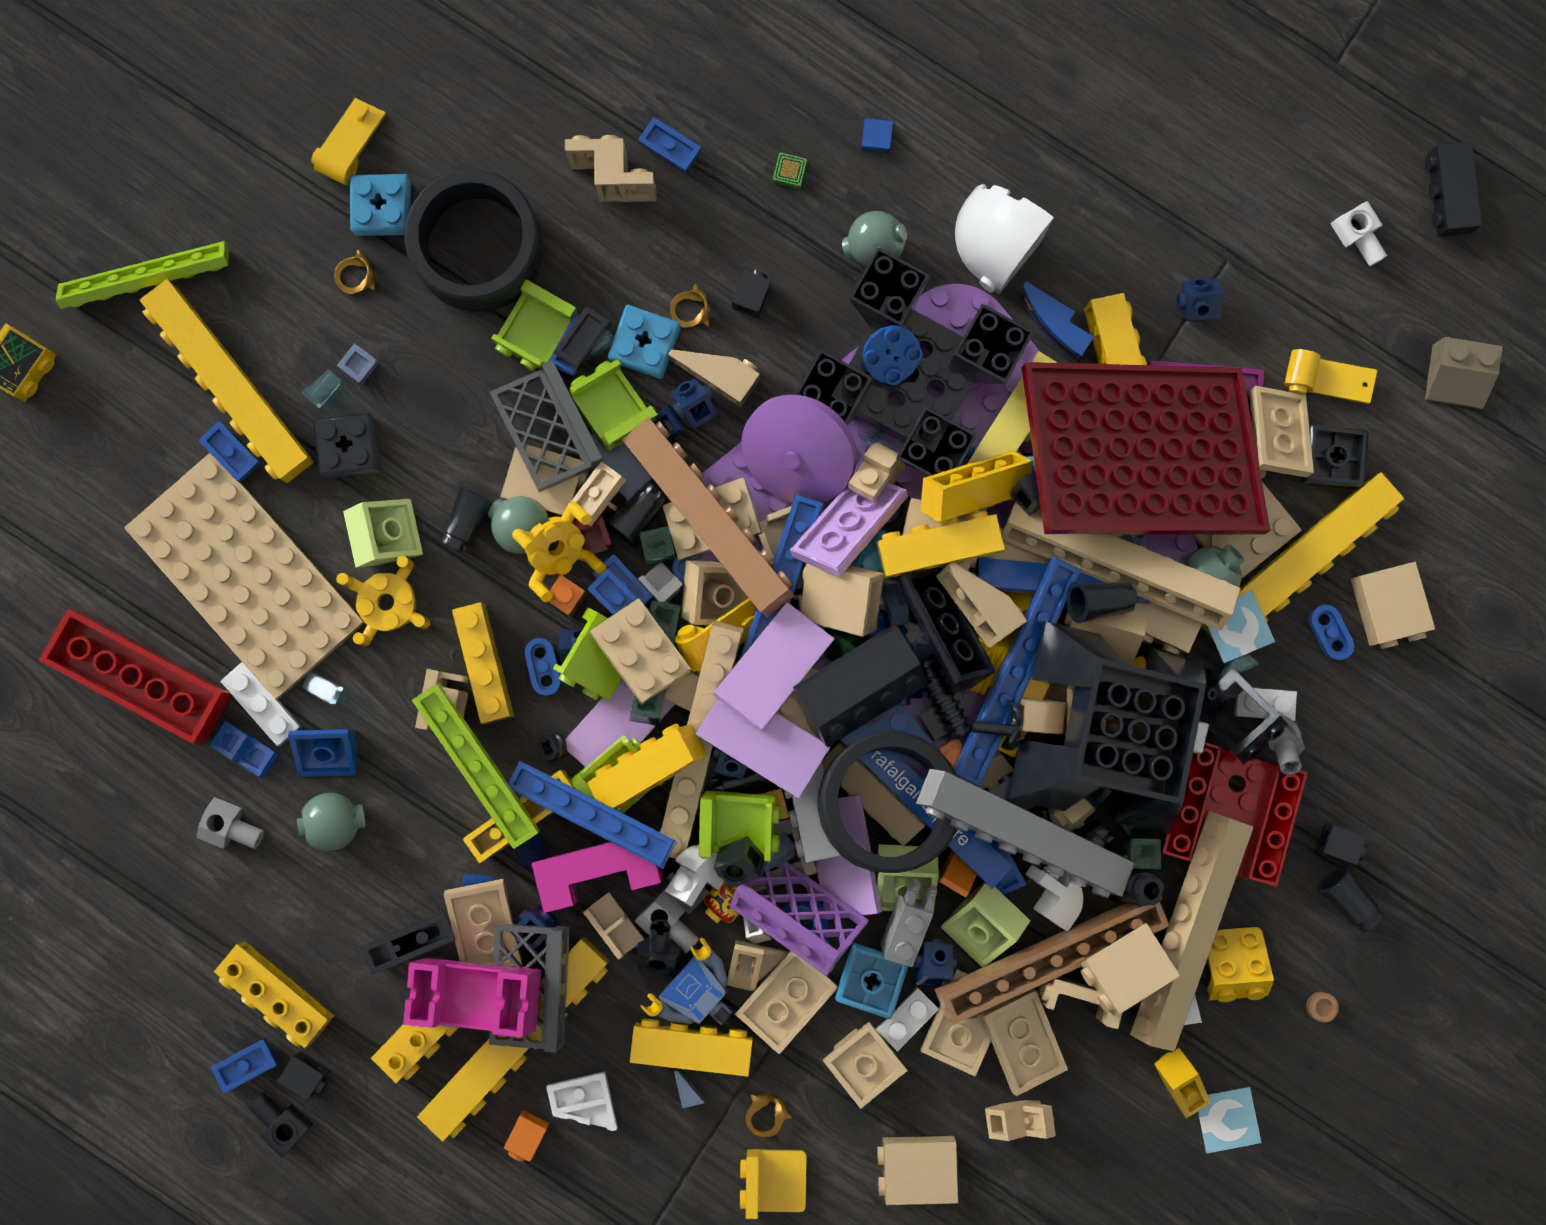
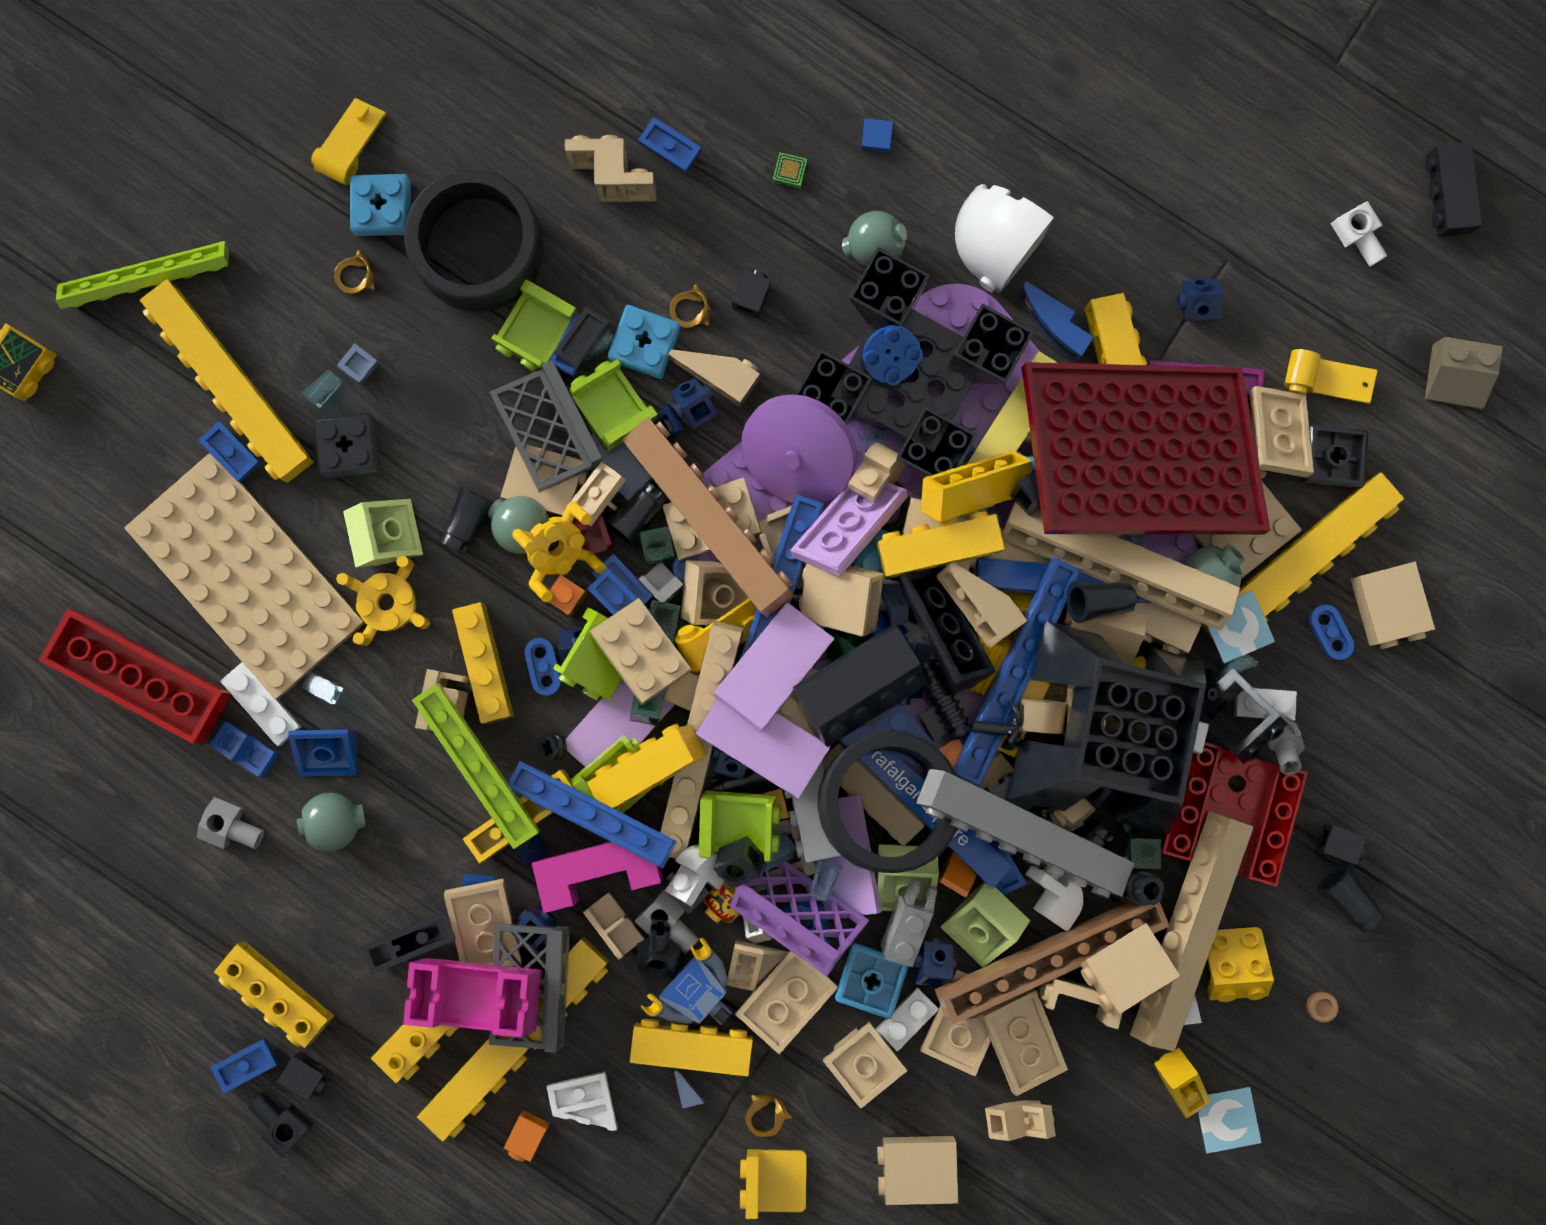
(824, 880): none -> clear light blue piece

